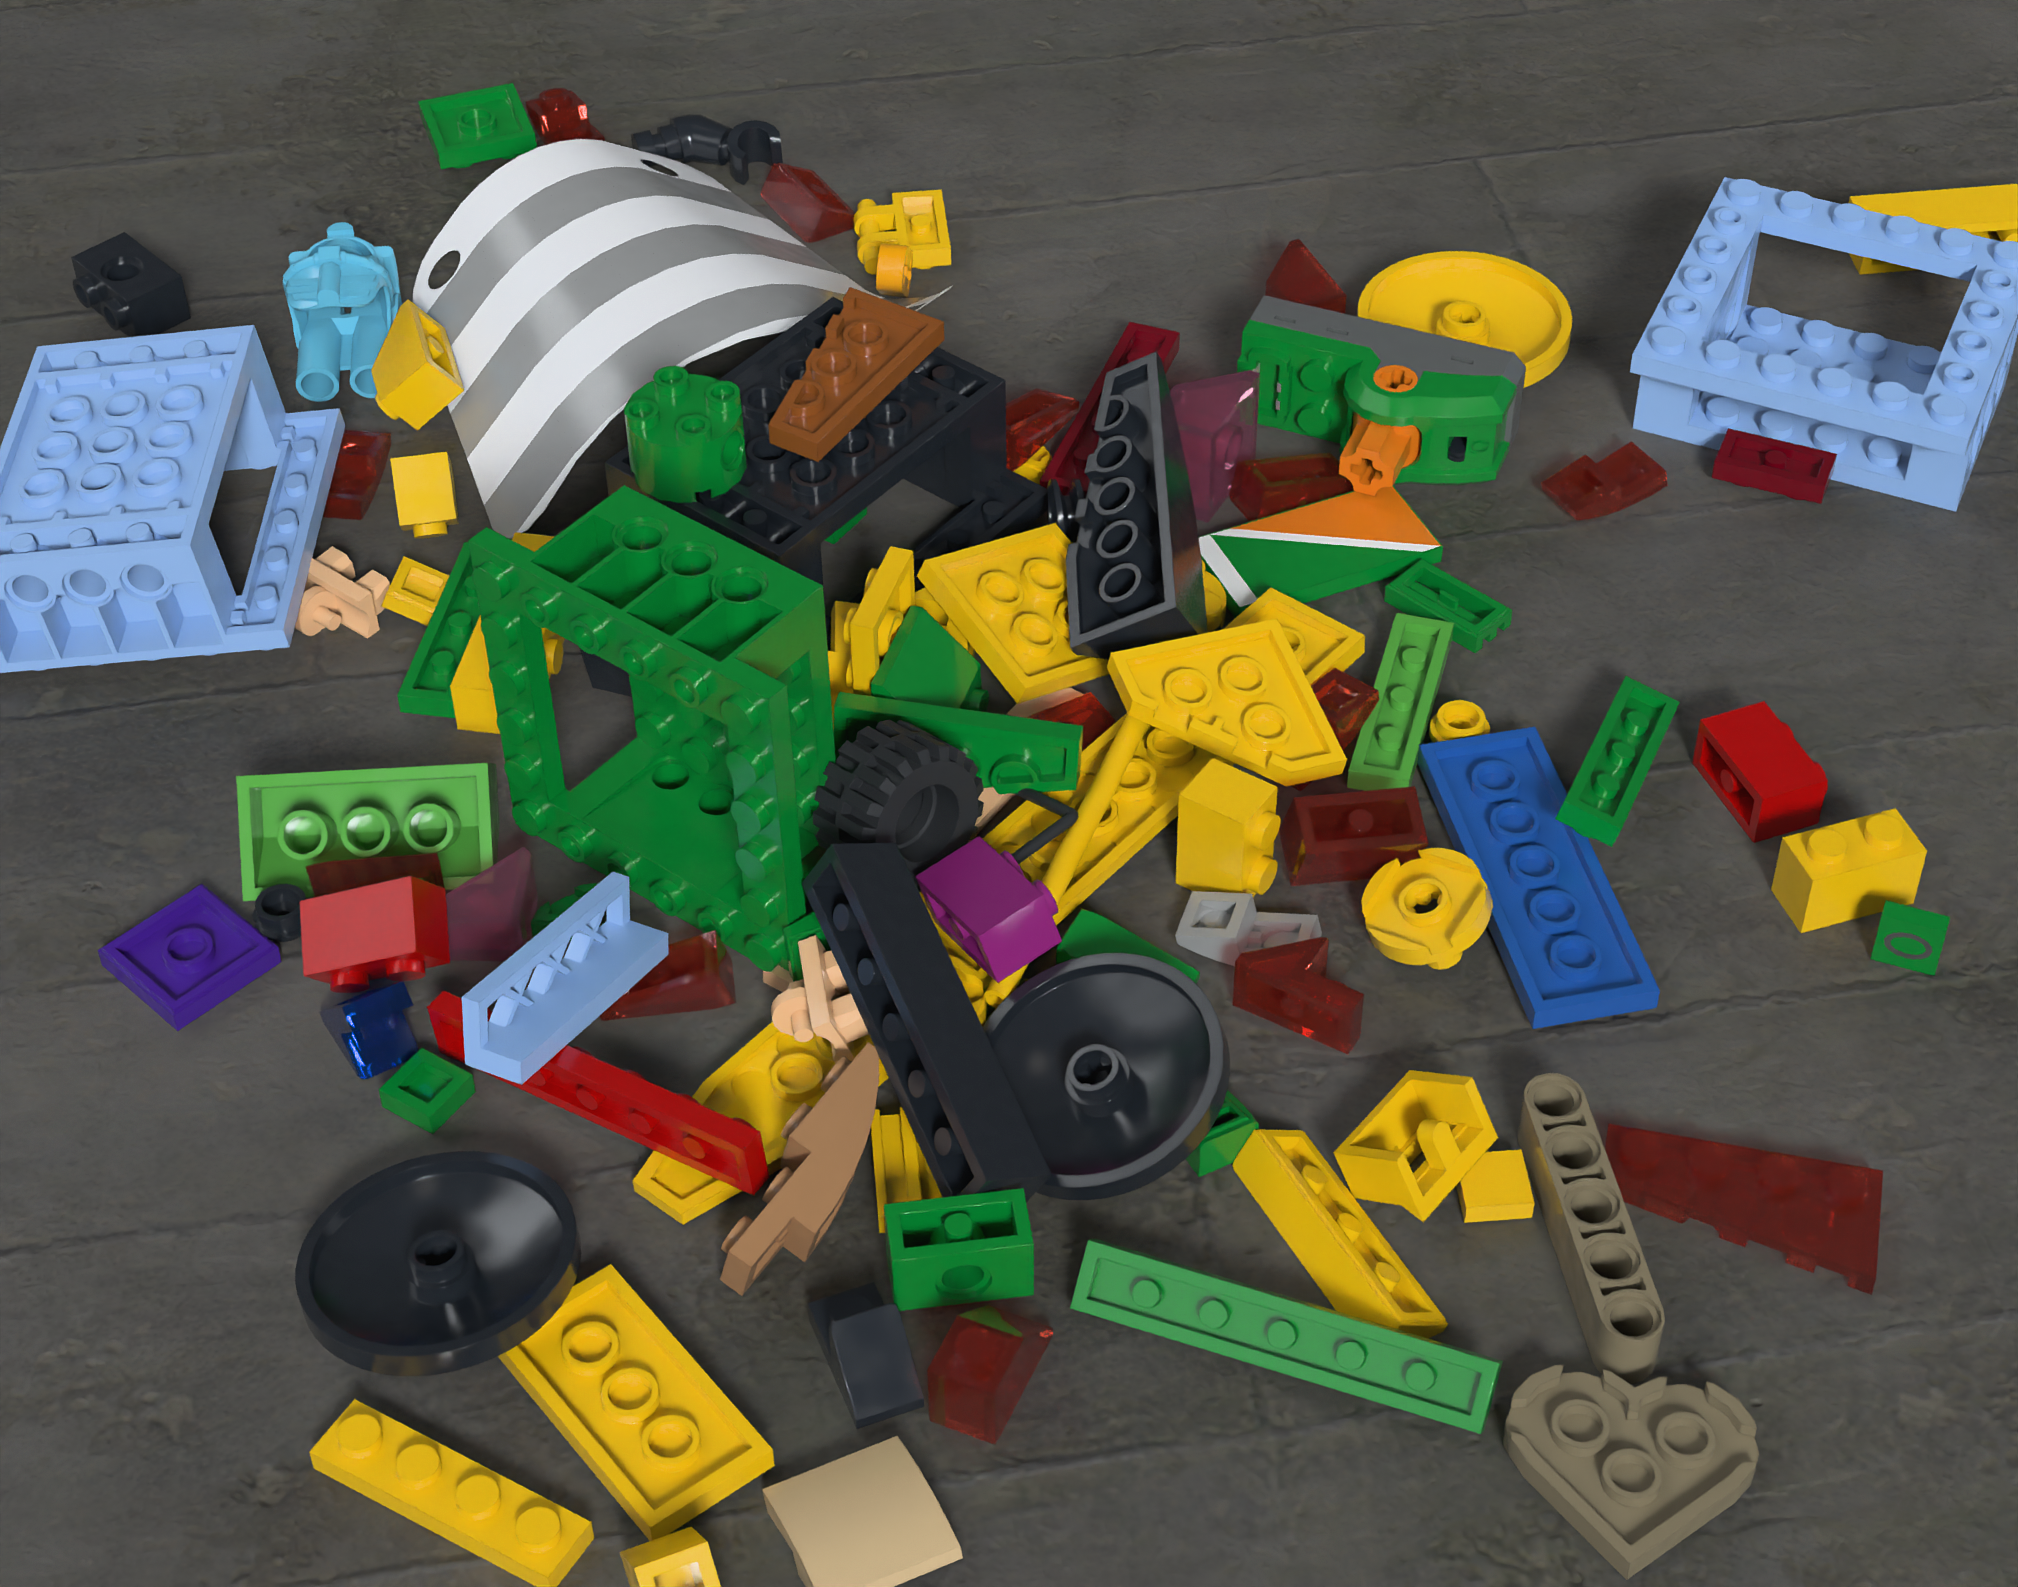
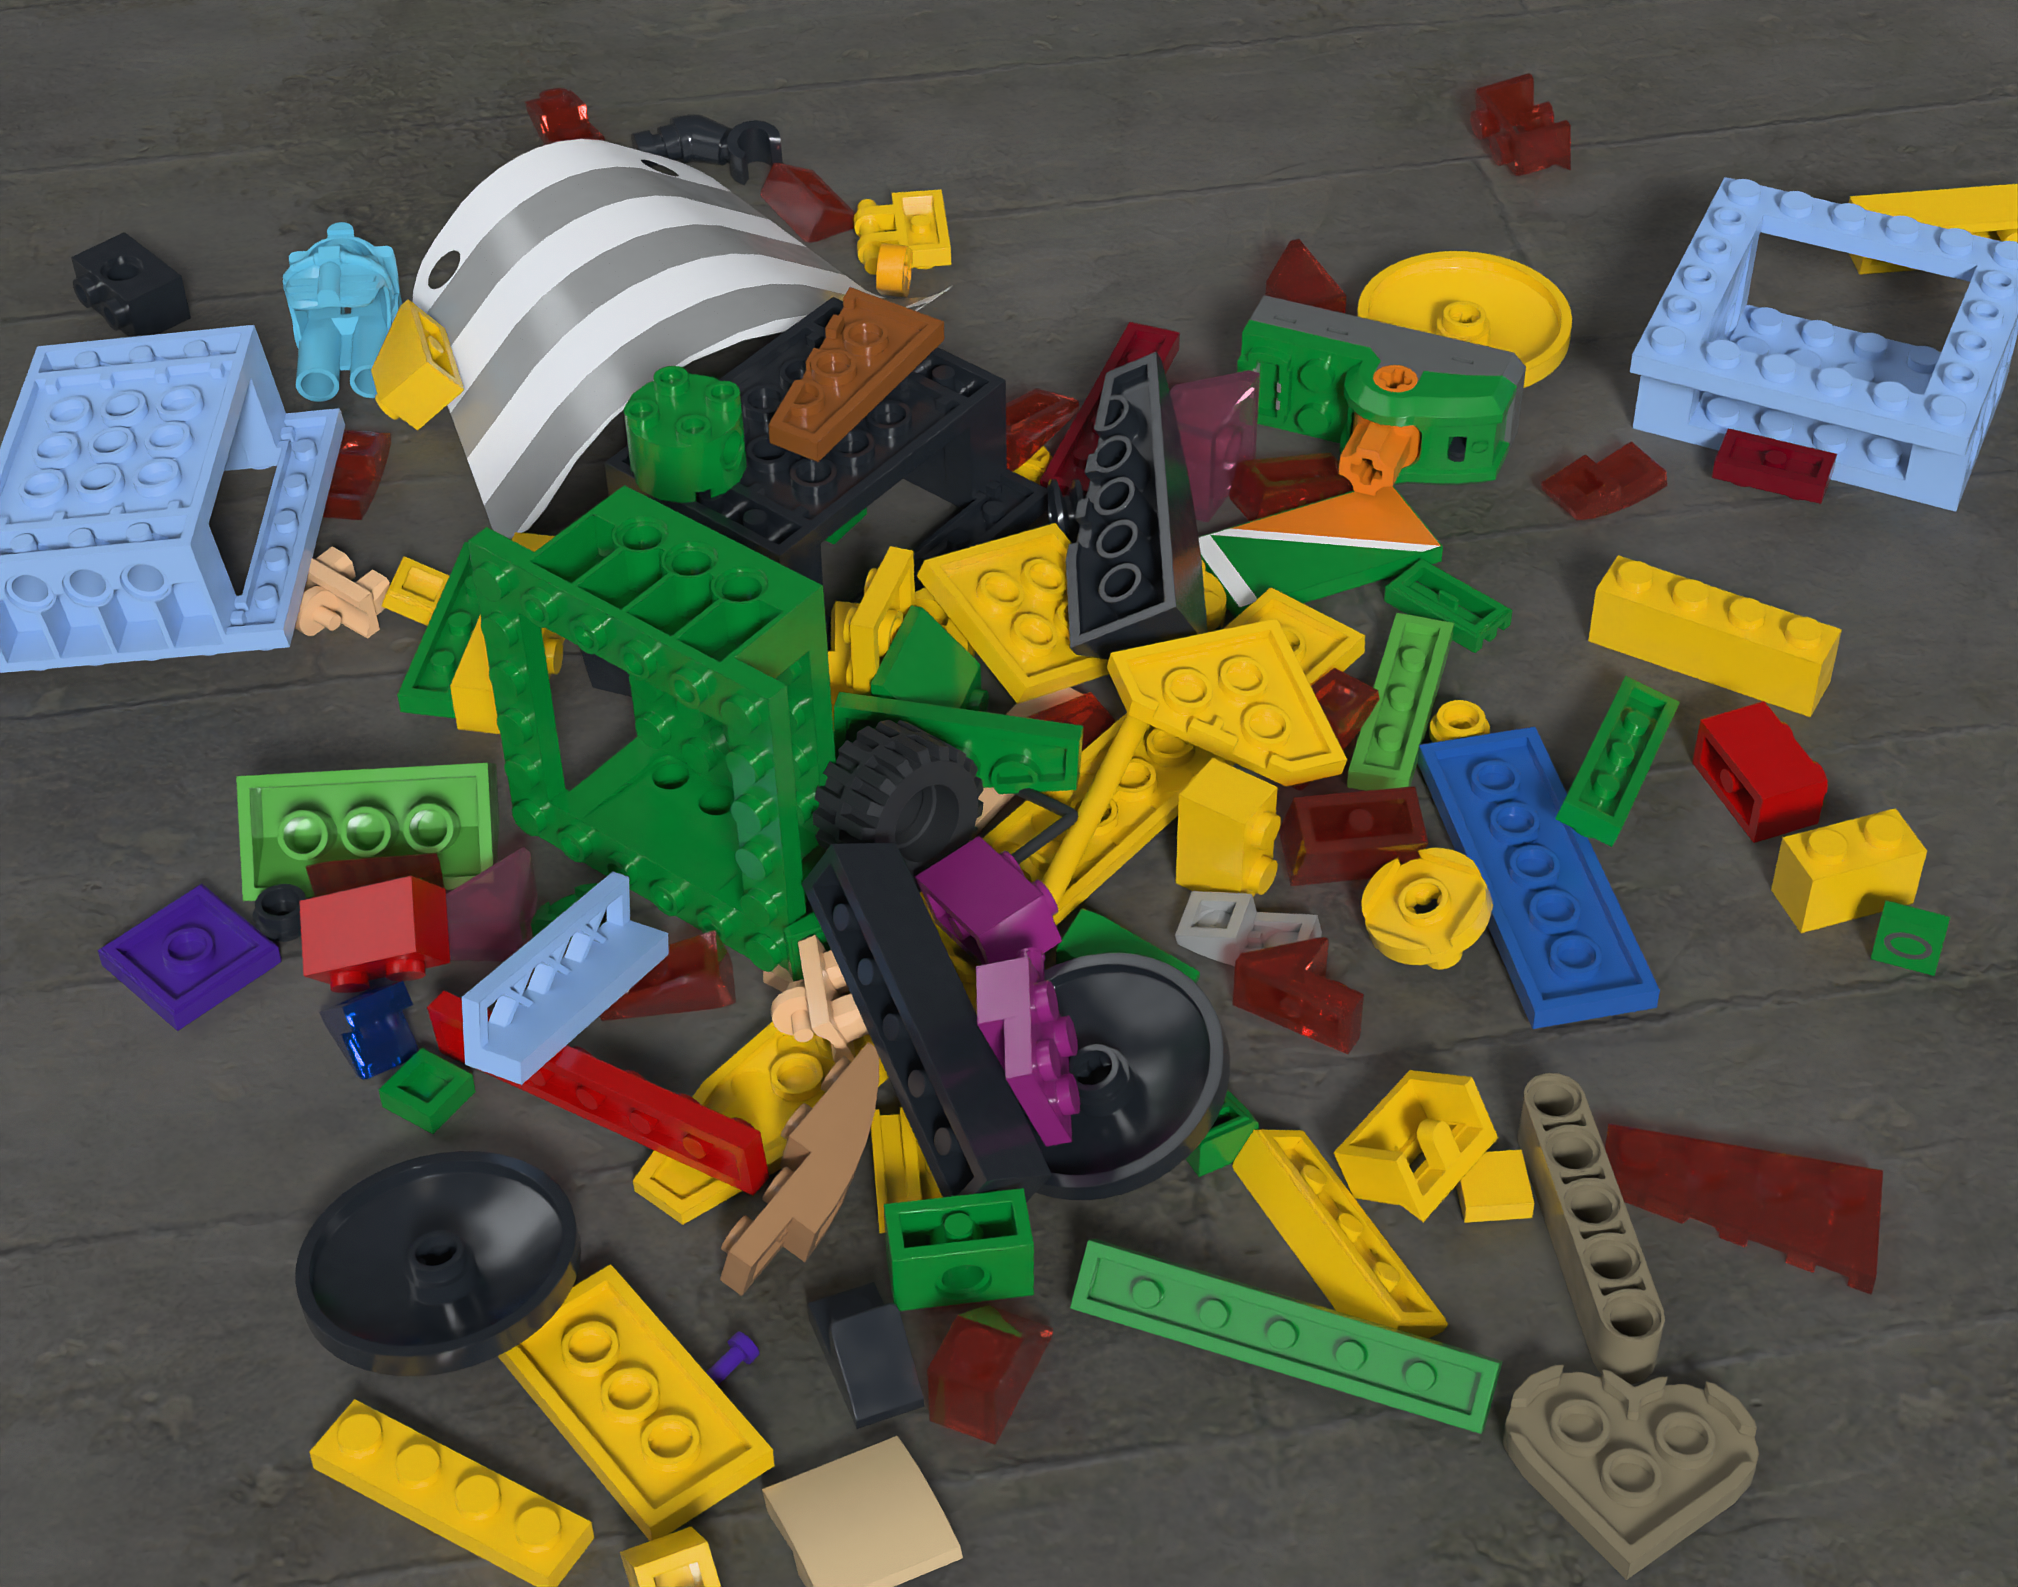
(425, 494): yellow slope -> none
(477, 126): green plate -> none
(740, 1350): none -> dark purple piece
(1030, 1040): none -> magenta plate
(1510, 105): none -> clear red window
(1714, 635): none -> yellow brick

